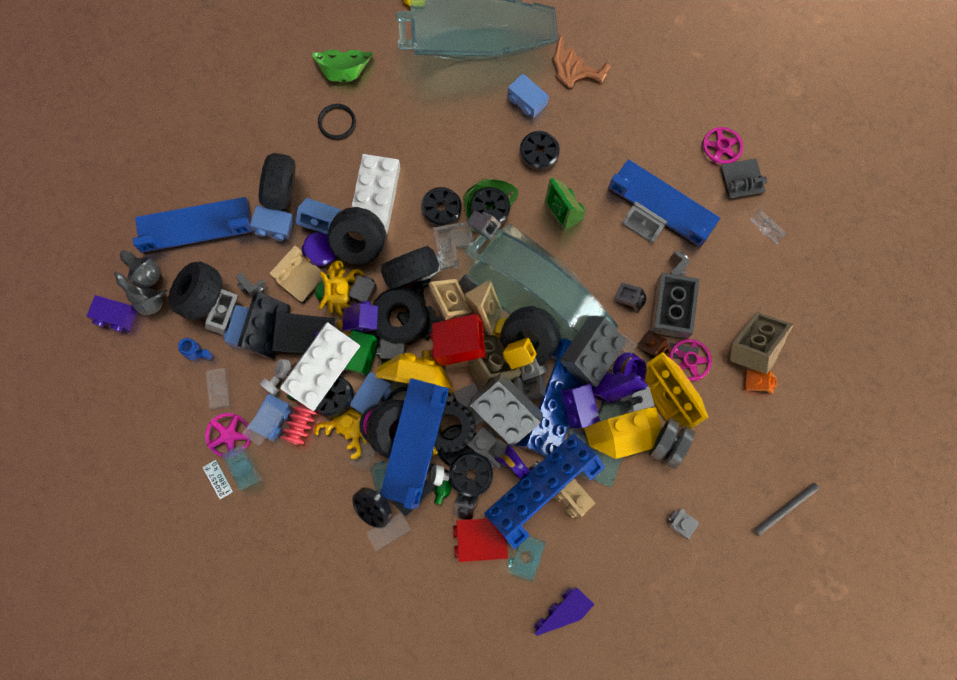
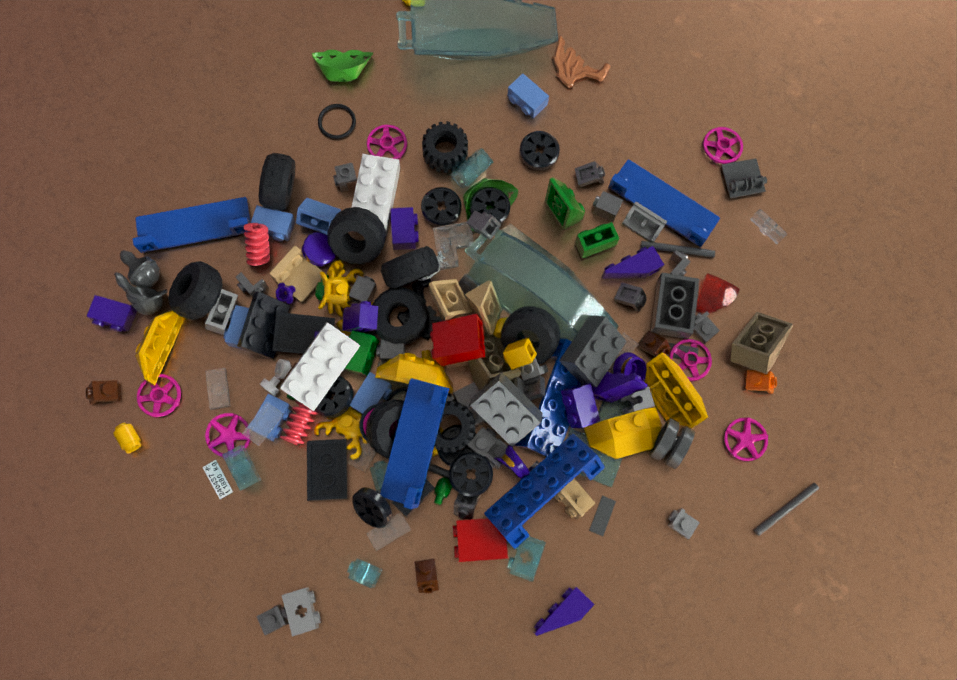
(102, 391): none -> reddish brown bracket
(127, 437): none -> yellow brick
(157, 344): none -> yellow wedge
(158, 396): none -> dark pink wheel
(192, 350): blue piece -> none
(257, 243): none -> coral piece
(273, 619): none -> flat silver bracket
(280, 295): none -> dark purple plate
(297, 622): none -> light grey brick
(327, 470): none -> black plate
(344, 174): none -> flat silver bracket
(364, 573): none -> clear light blue brick
(386, 142): none -> dark pink wheel
(403, 228): none -> dark purple brick
(426, 576): none -> reddish brown bracket
(438, 475): white tile -> none
(440, 134): none -> black tyre
(471, 168): none -> clear light blue brick
(589, 174): none -> flat silver bracket
(596, 240): none -> green brick
(602, 515): none -> dark grey sticker
(607, 206): none -> flat silver brick
(639, 266): none -> dark purple slope
(671, 248): none -> dark grey bar
(704, 327): none -> flat silver bracket
(715, 294): none -> clear red brick
(746, 439): none -> dark pink wheel

